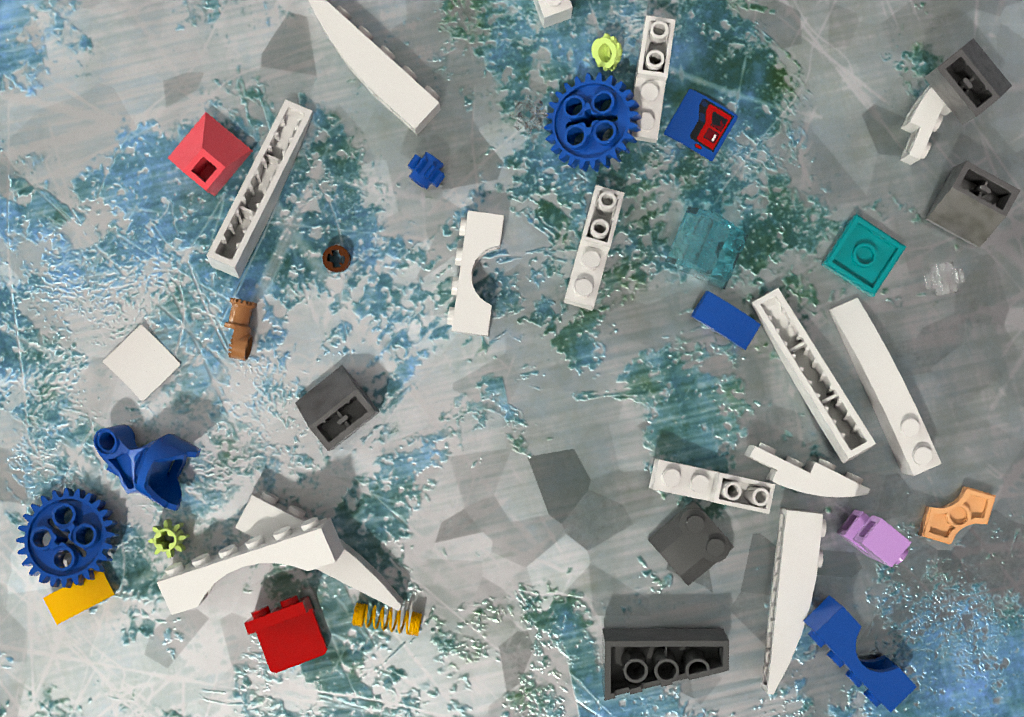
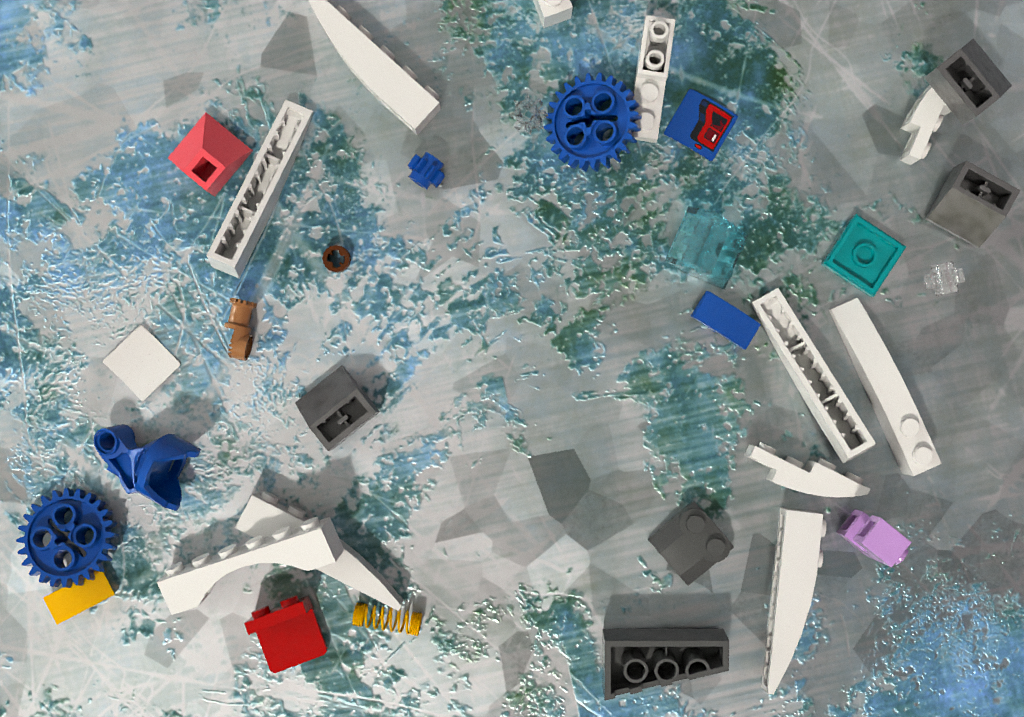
(167, 546): yellowish green gear -> none
(481, 235): white arch -> none
(594, 247): white slope -> none
(607, 52): yellowish green animal -> none
(712, 486): white slope -> none
(838, 630): blue arch -> none
(967, 509): light nougat tile -> none

